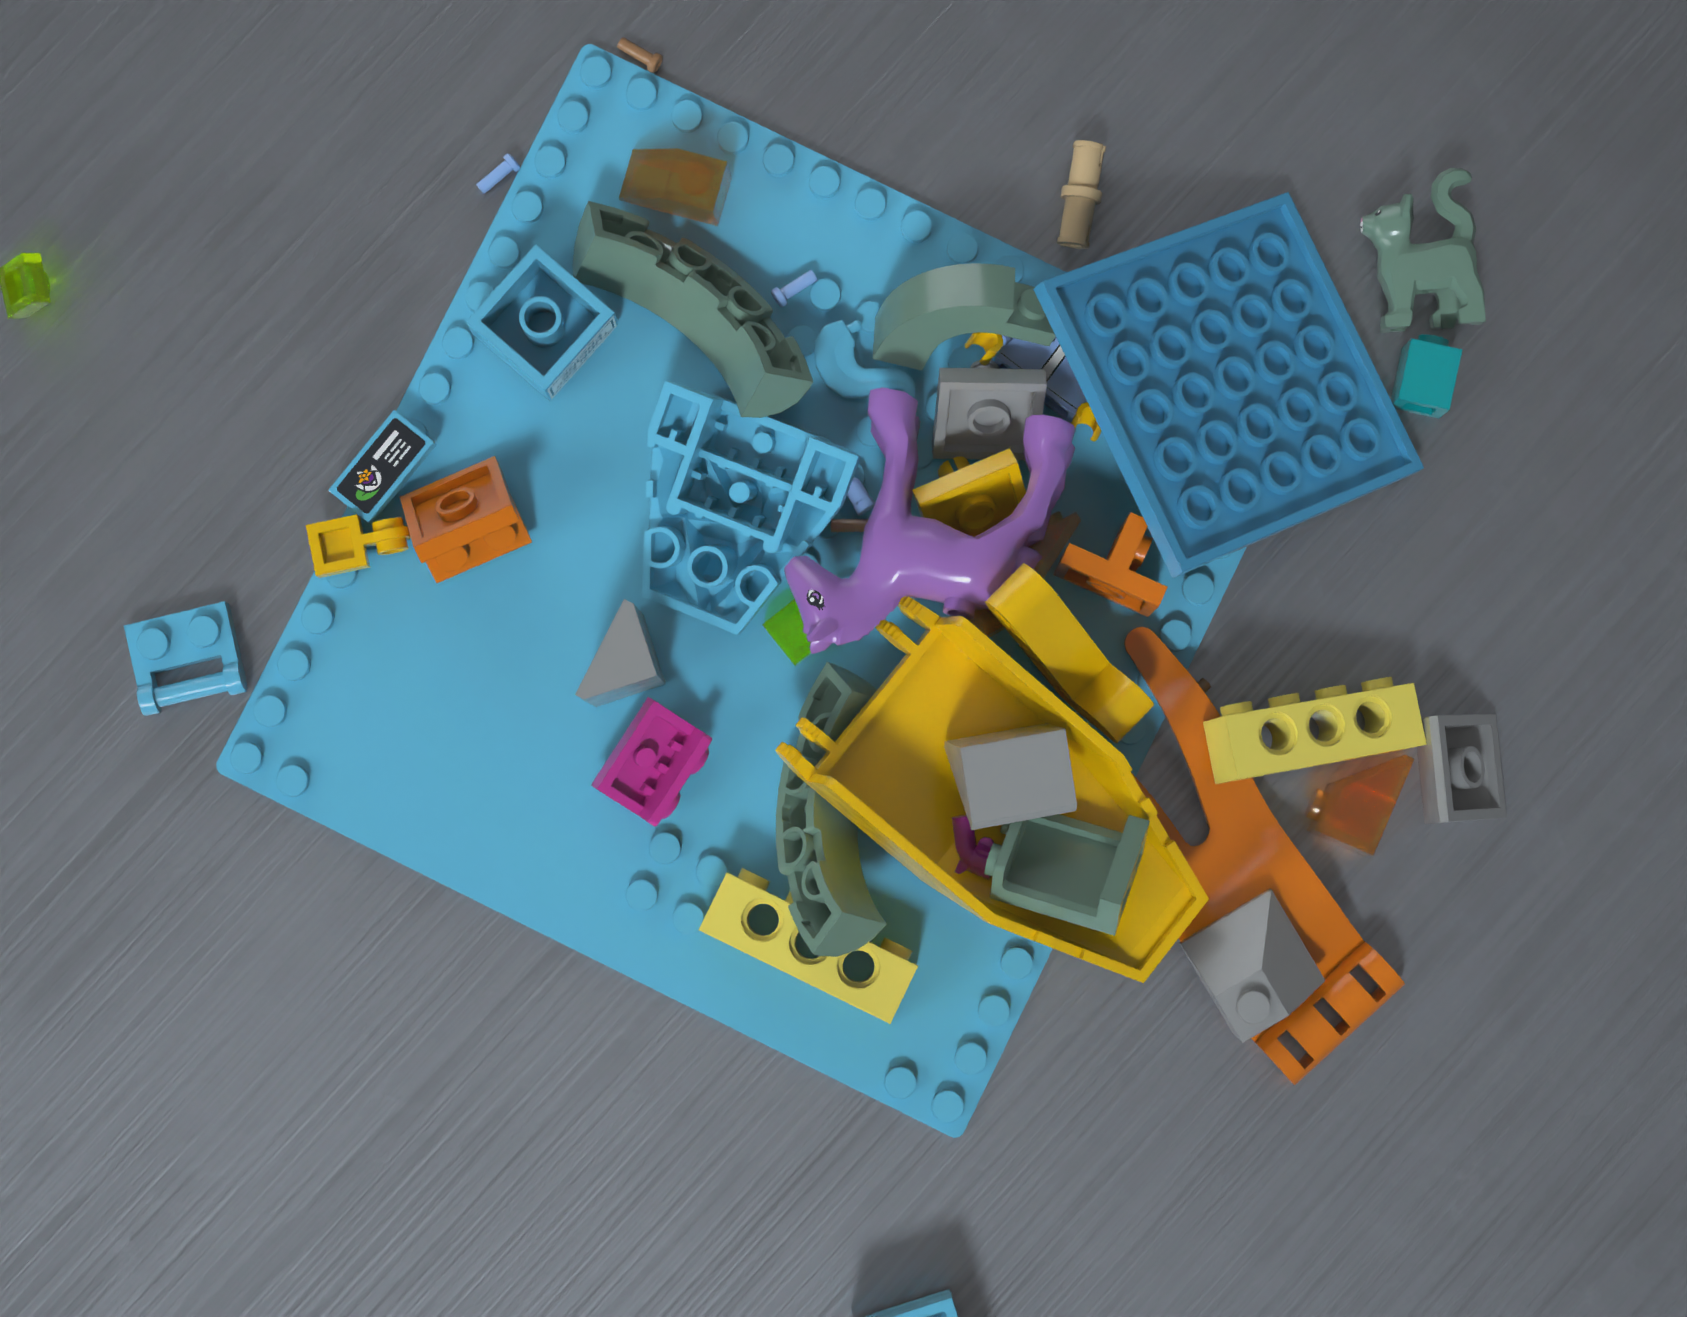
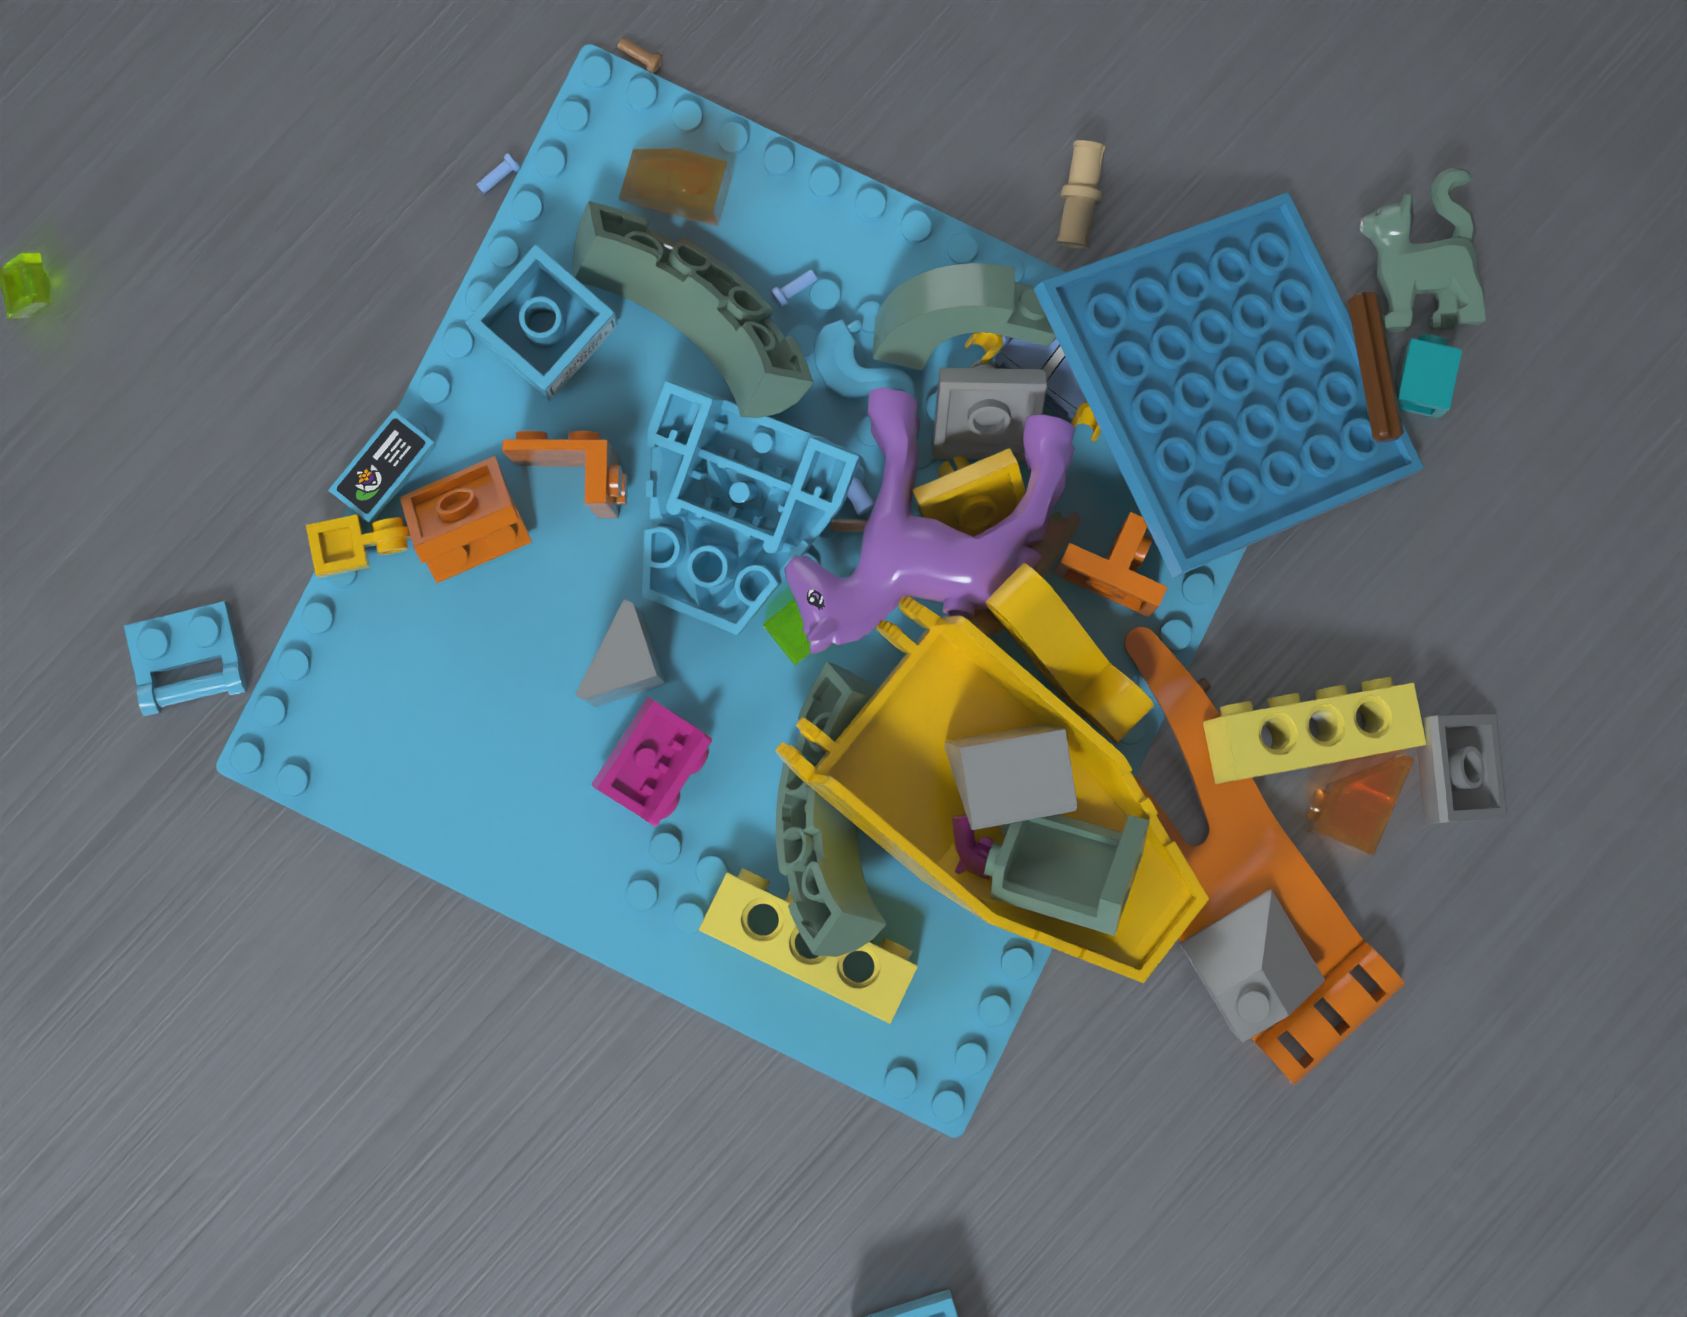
(604, 479): none -> orange bracket
(1375, 367): none -> reddish brown axle

